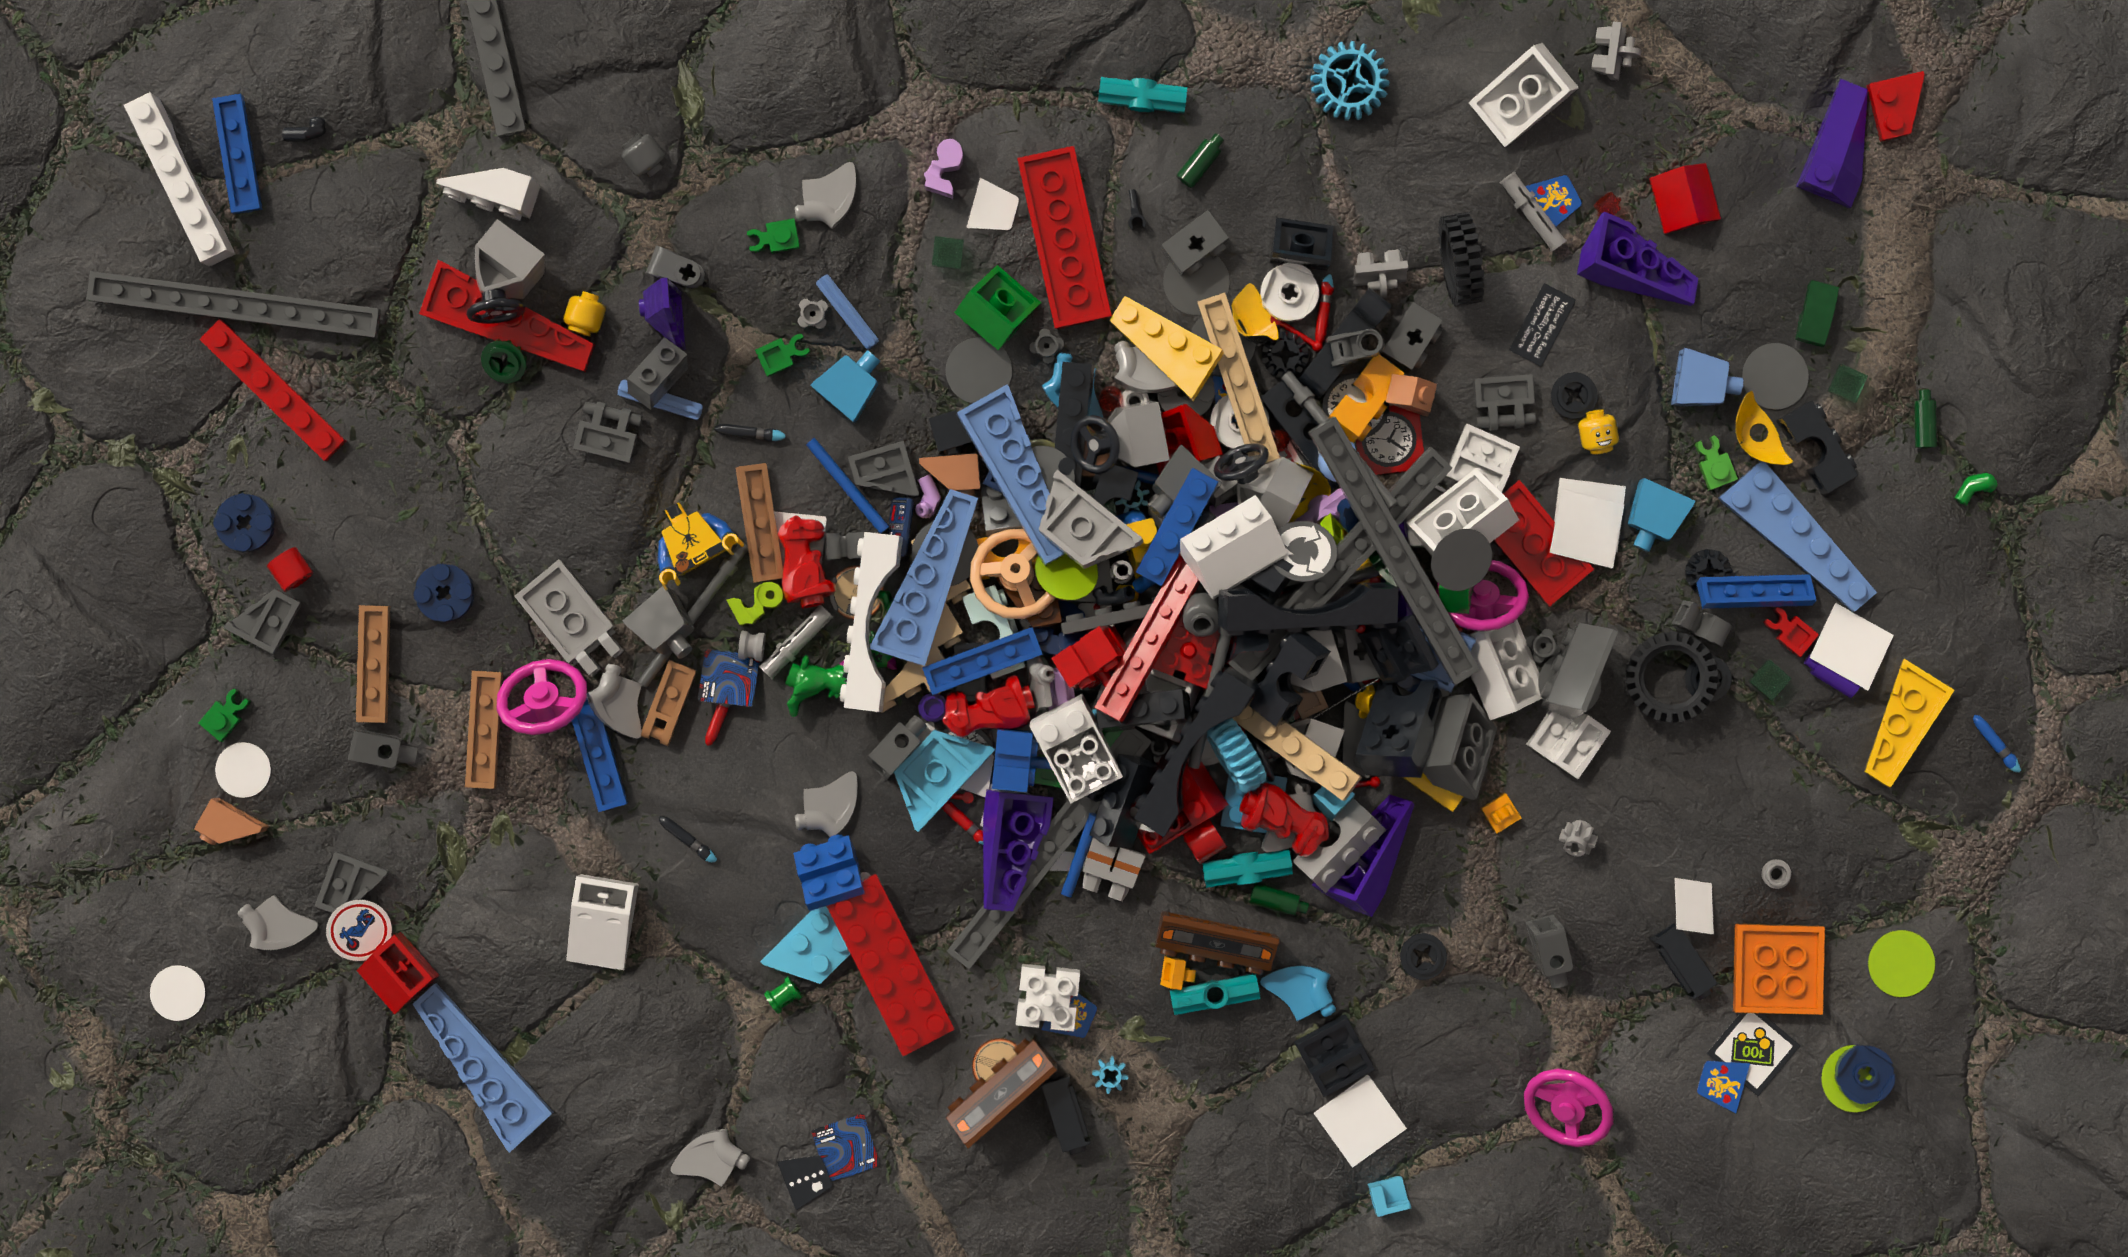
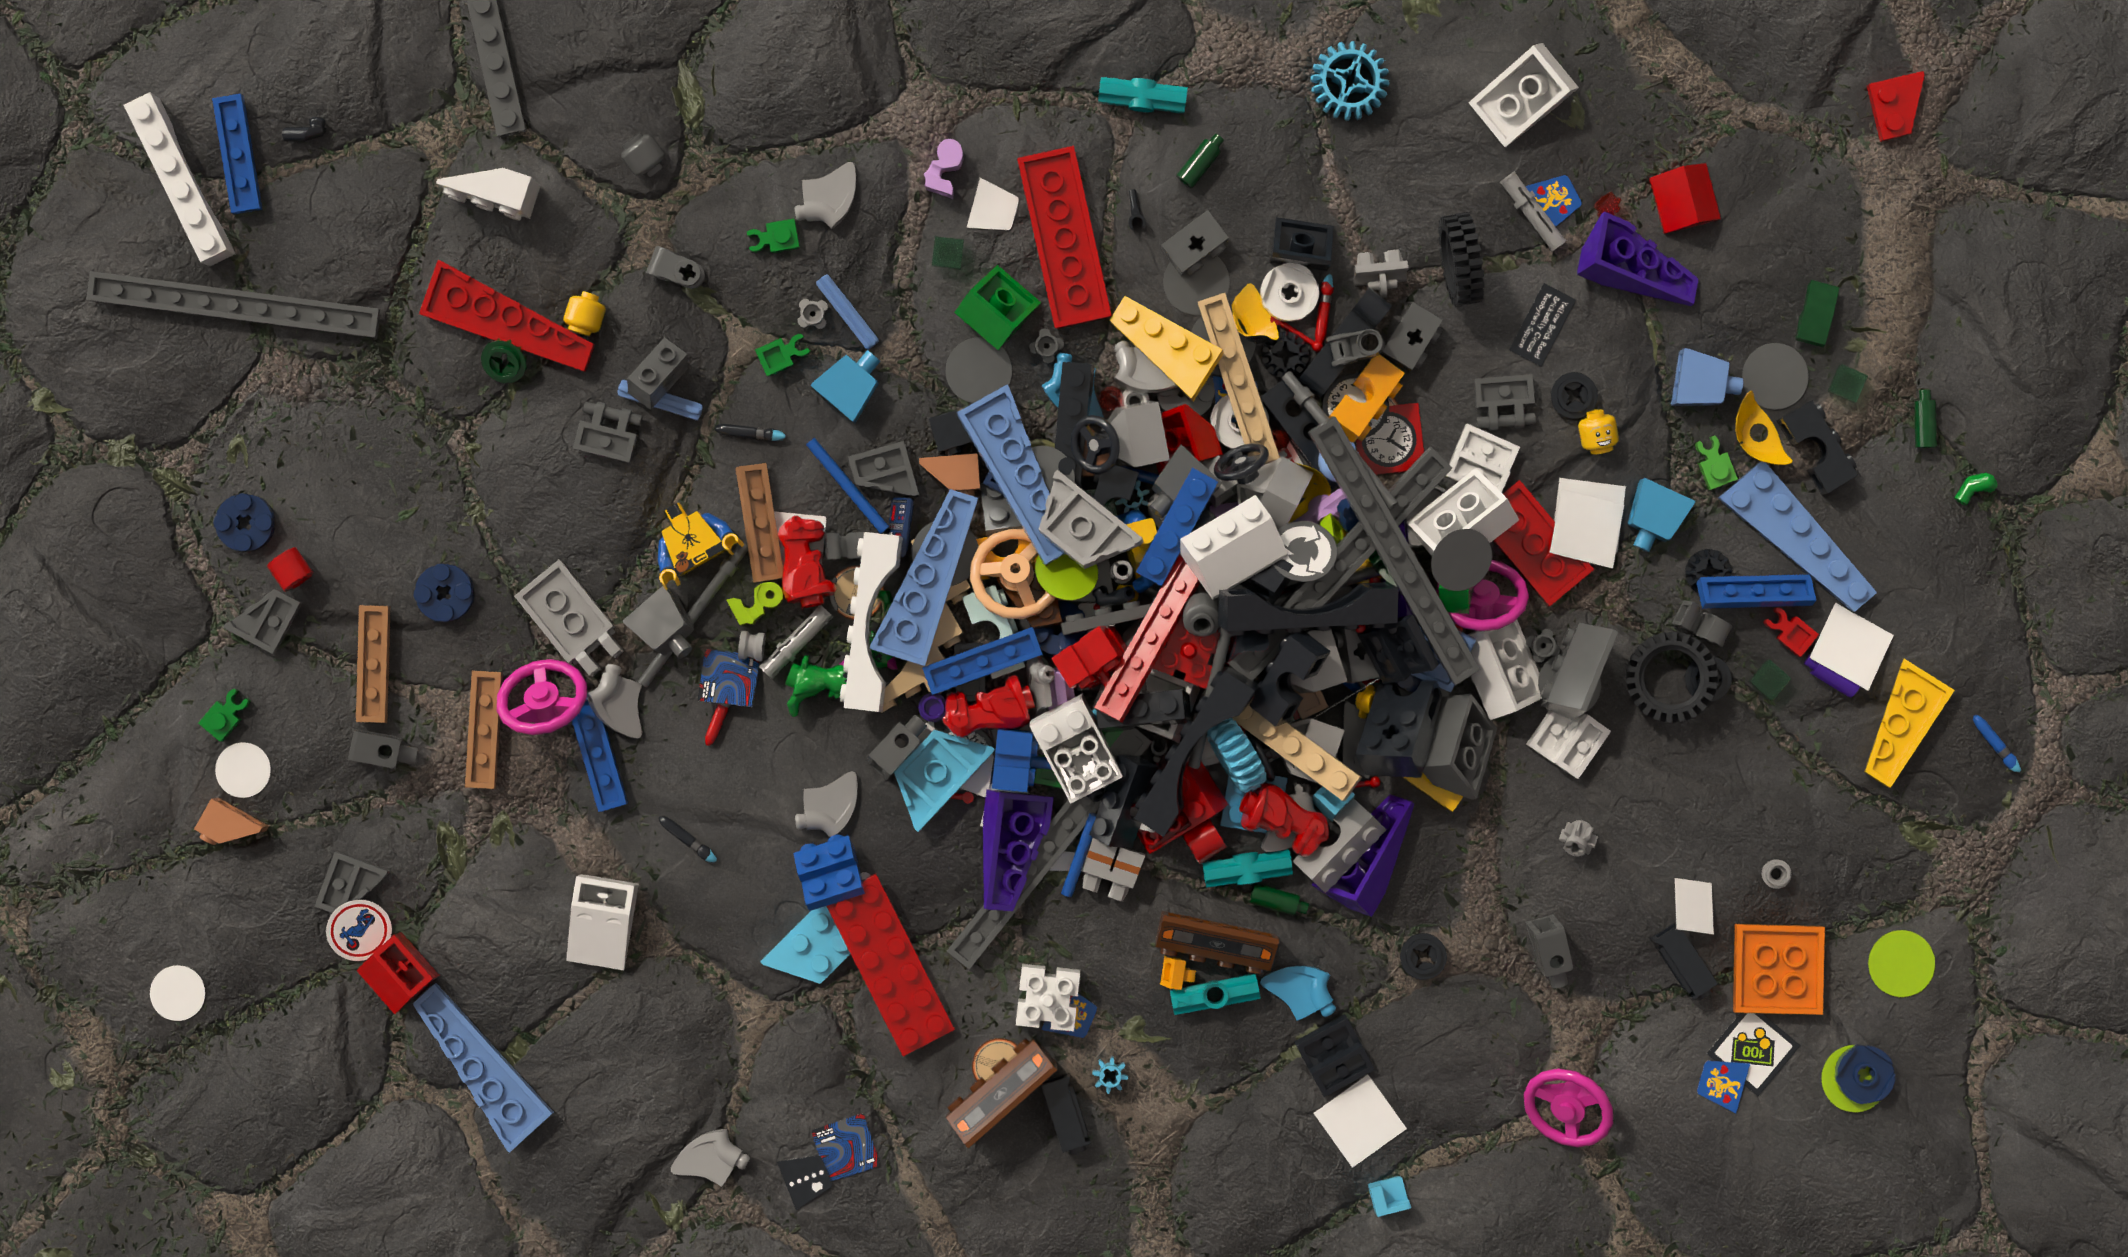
(273, 390): red plate -> none
(275, 925): light grey arm -> none
(504, 270): light grey piece -> none
(664, 310): dark purple wedge -> none
(669, 701): medium nougat plate -> none
(783, 995): green bush -> none
(930, 499): lavender arm -> none
(961, 819): red piece -> none
(1411, 393): nougat slope -> none
(1500, 813): light orange tile -> none
(1615, 39): light grey hips -> none
(1837, 154): dark purple wedge -> none

